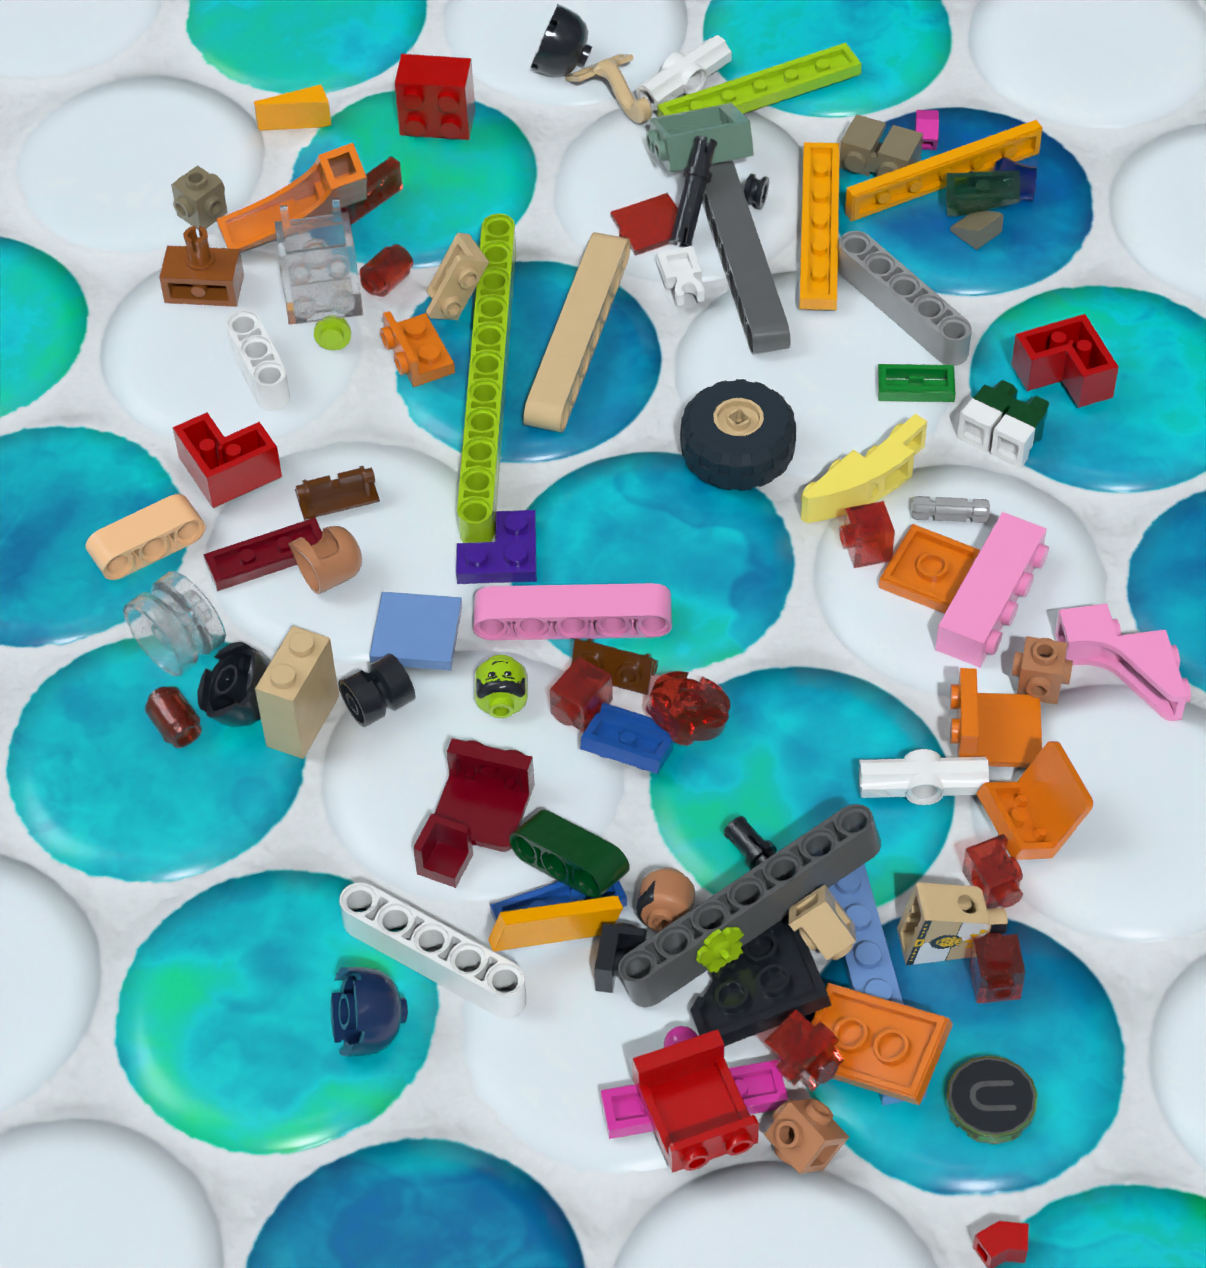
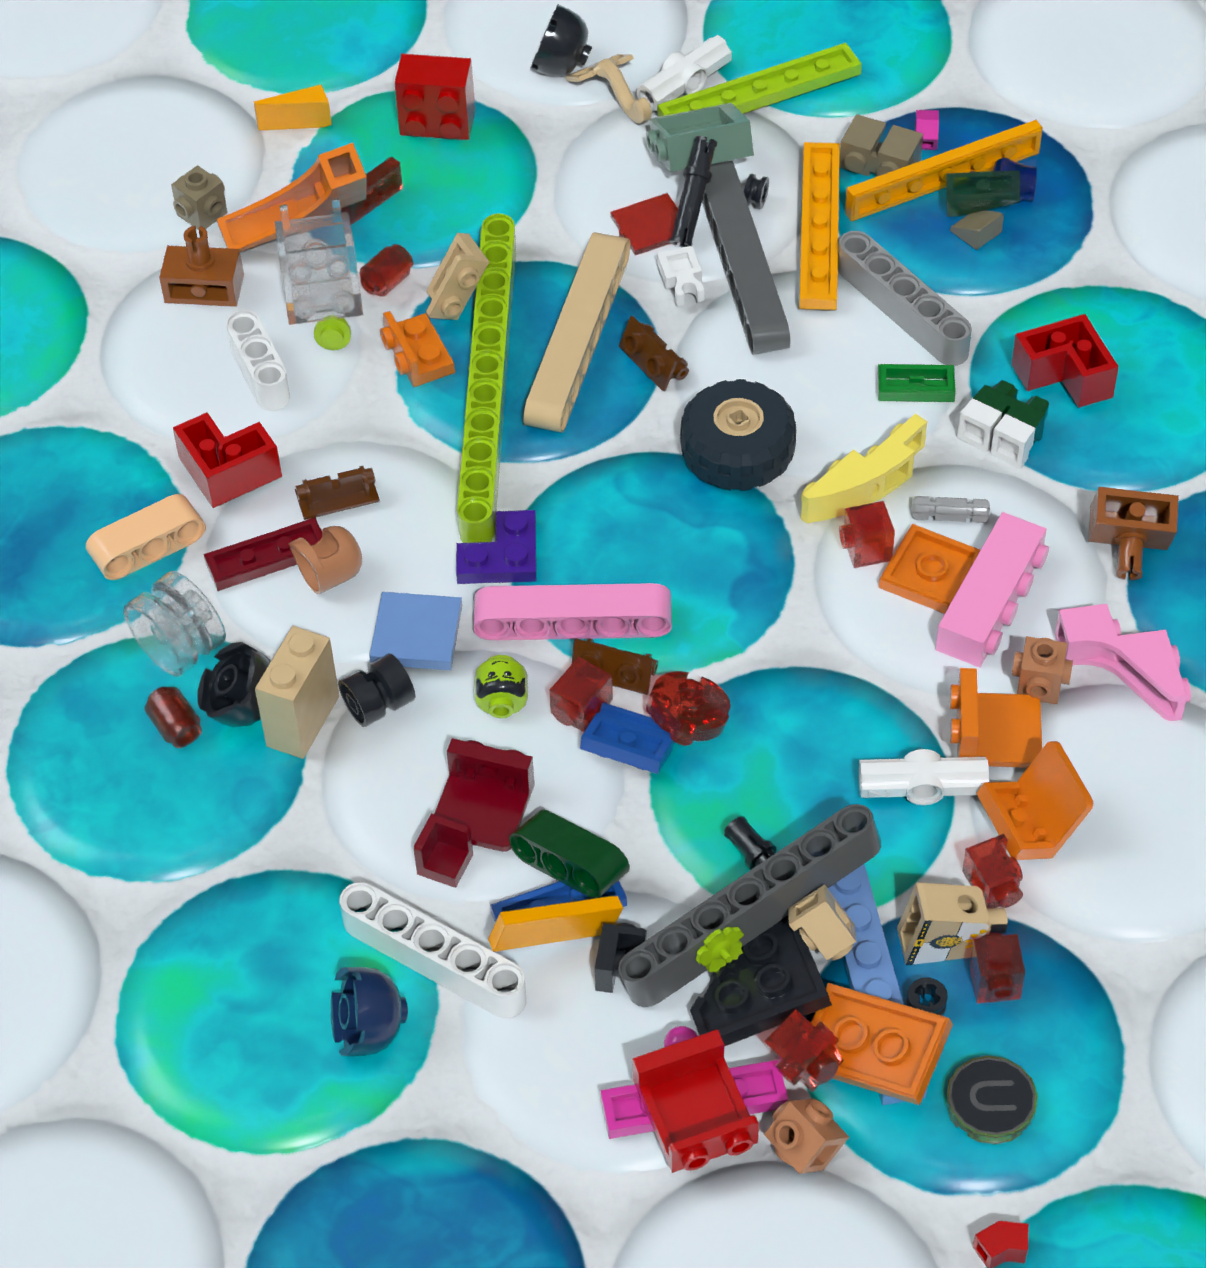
(650, 354): none -> reddish brown hinge
(664, 897): nougat head -> none
(931, 987): none -> black bush
(1134, 523): none -> dark orange brick

